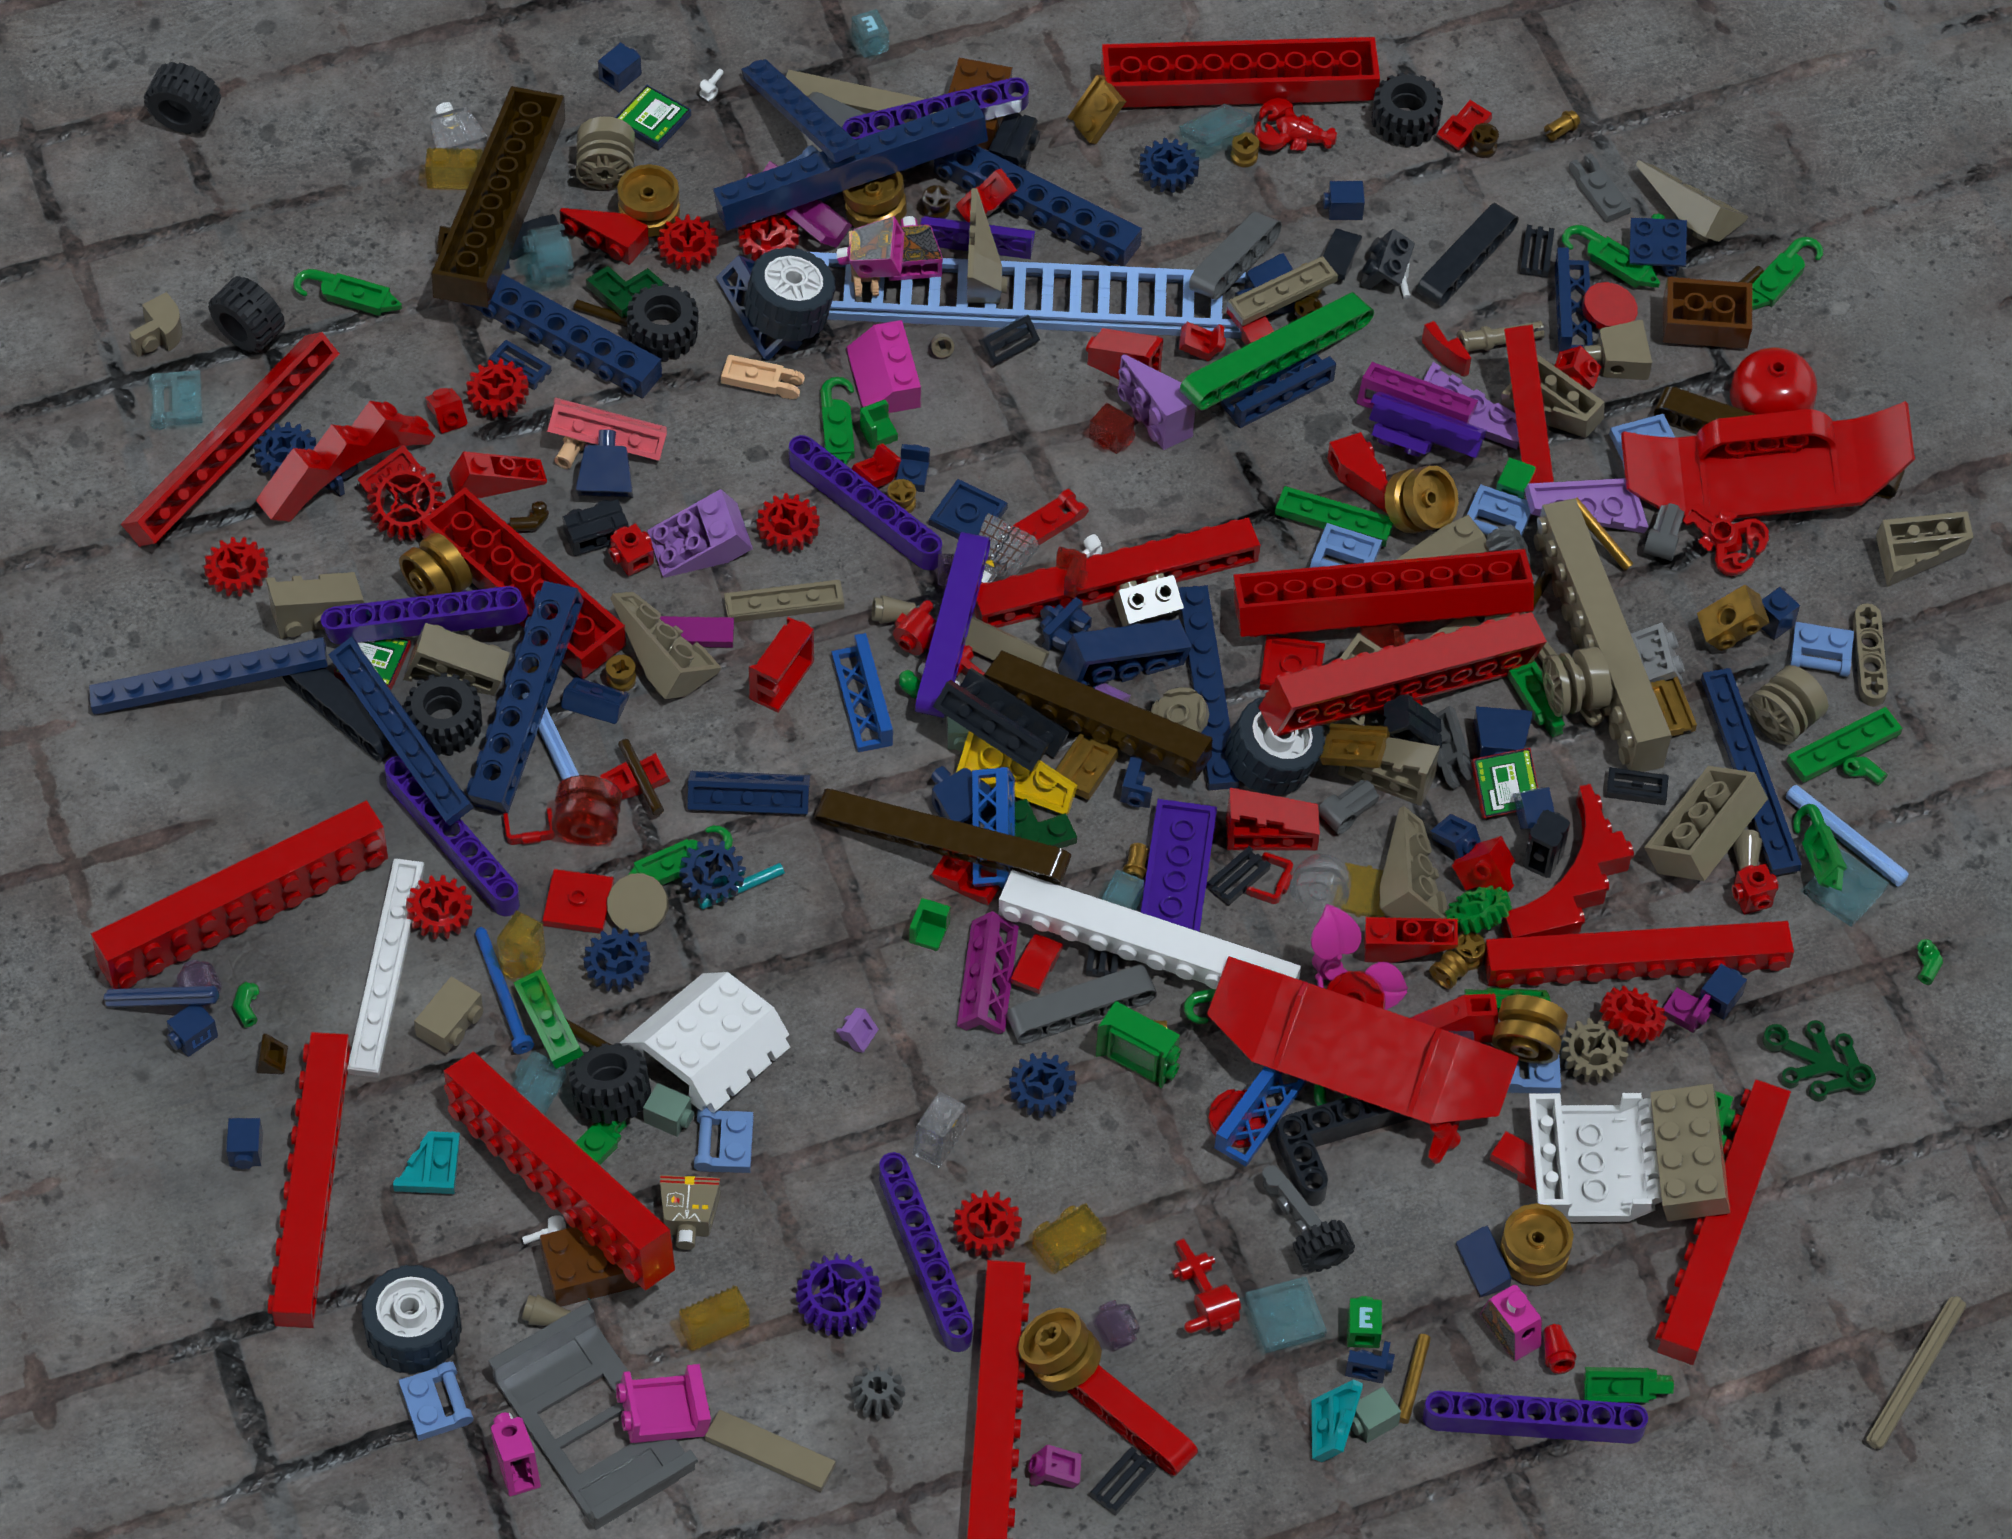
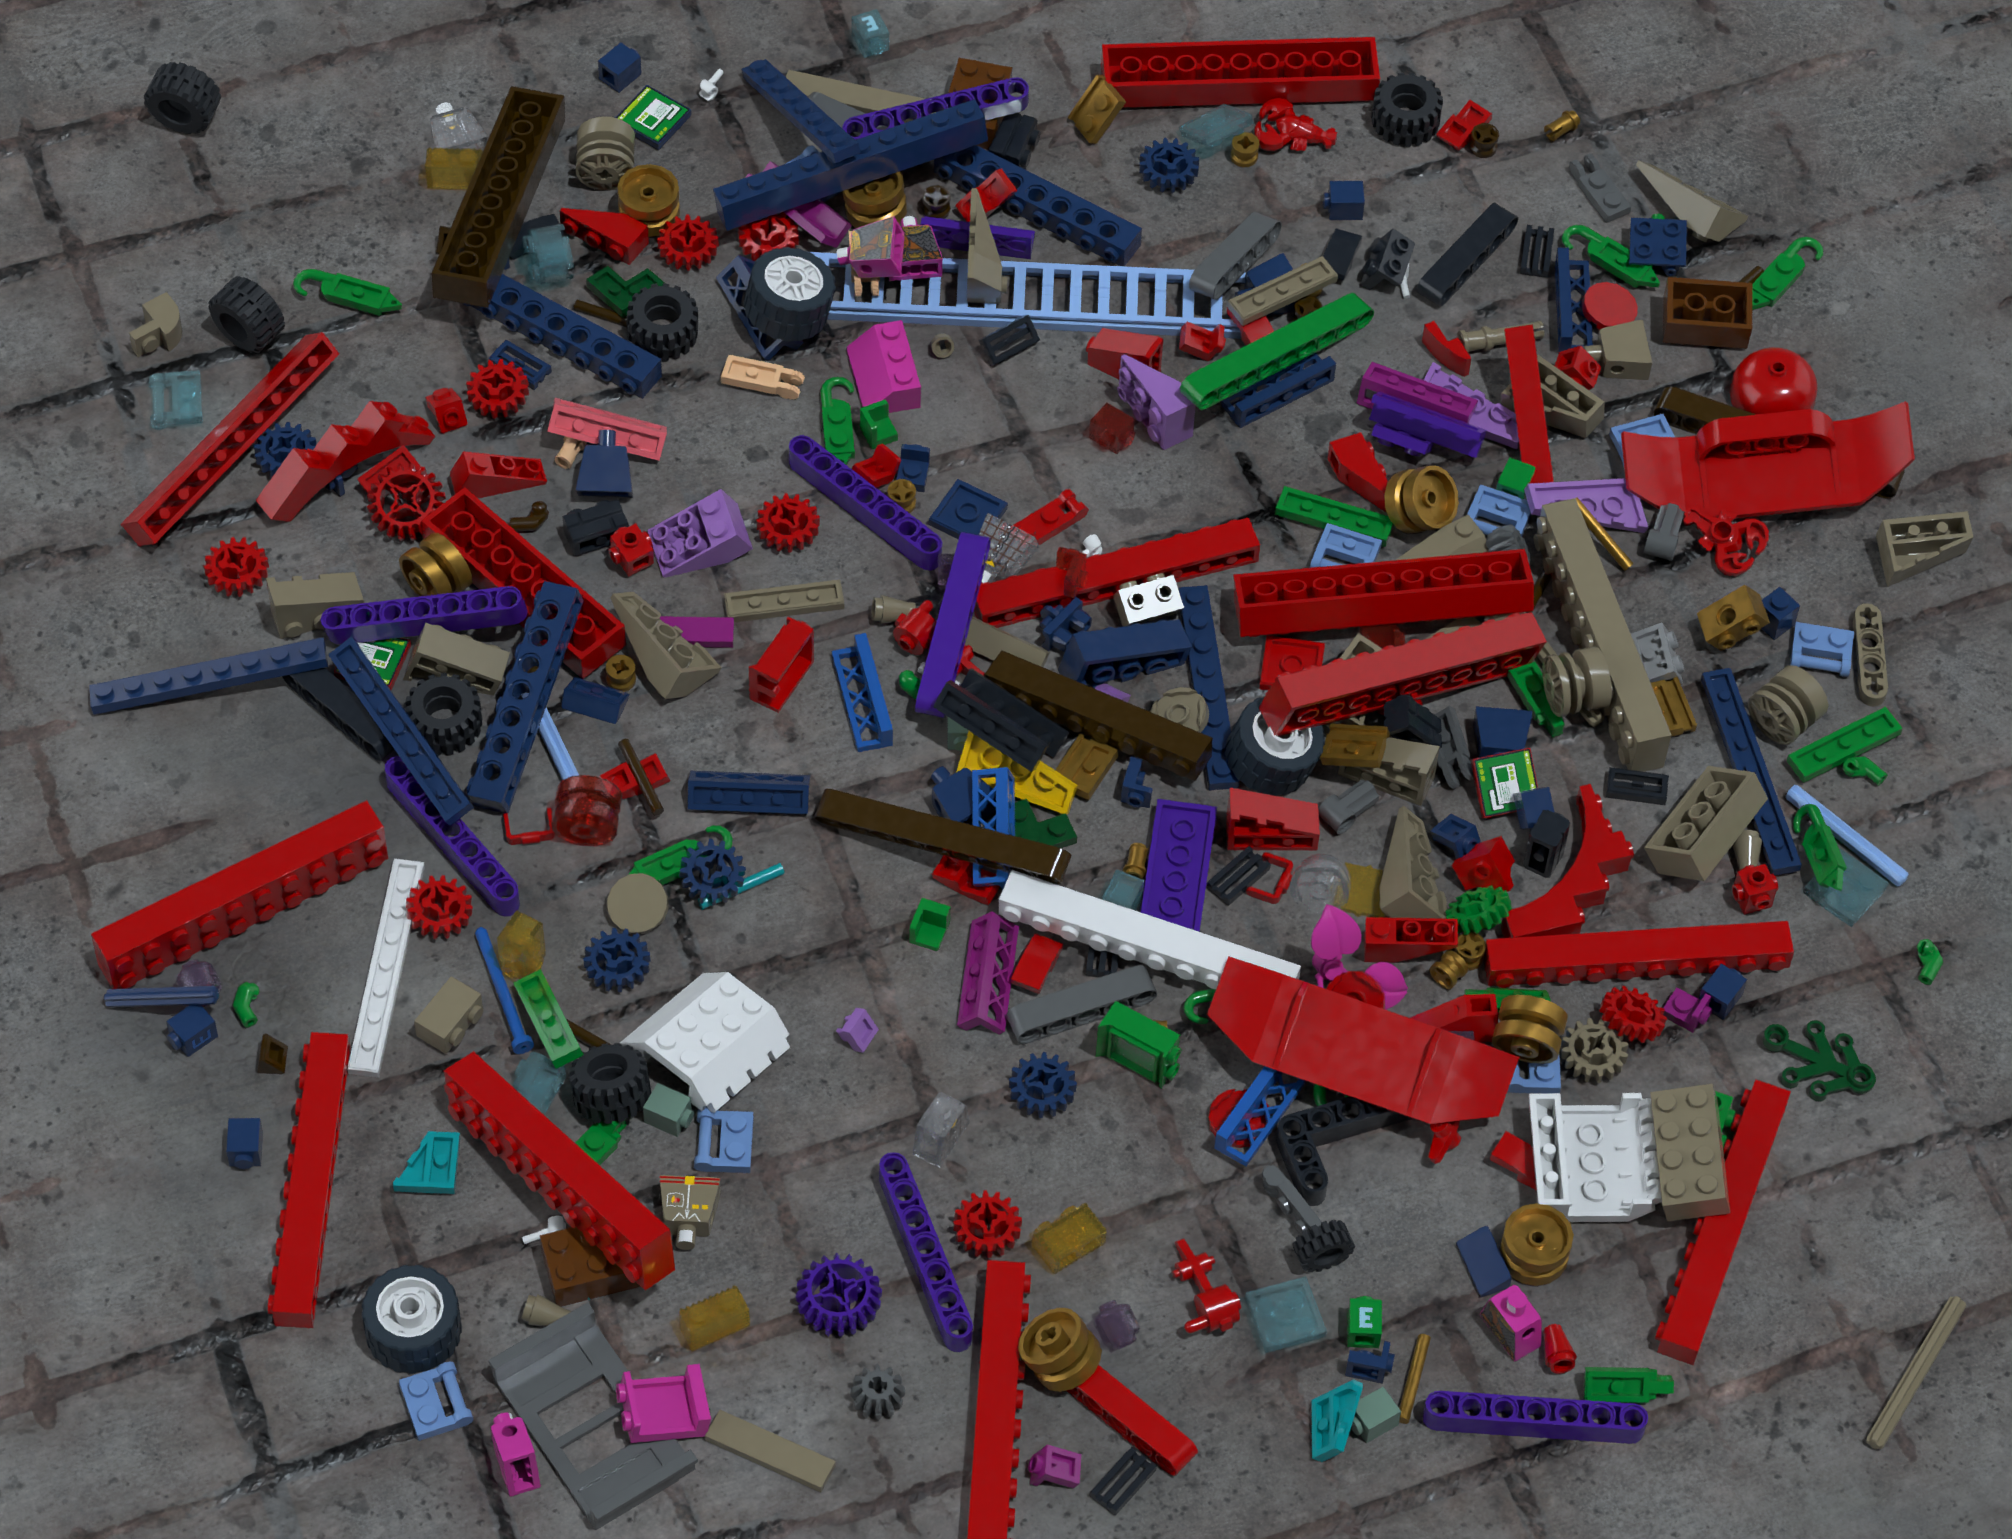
(577, 901): red plate -> none

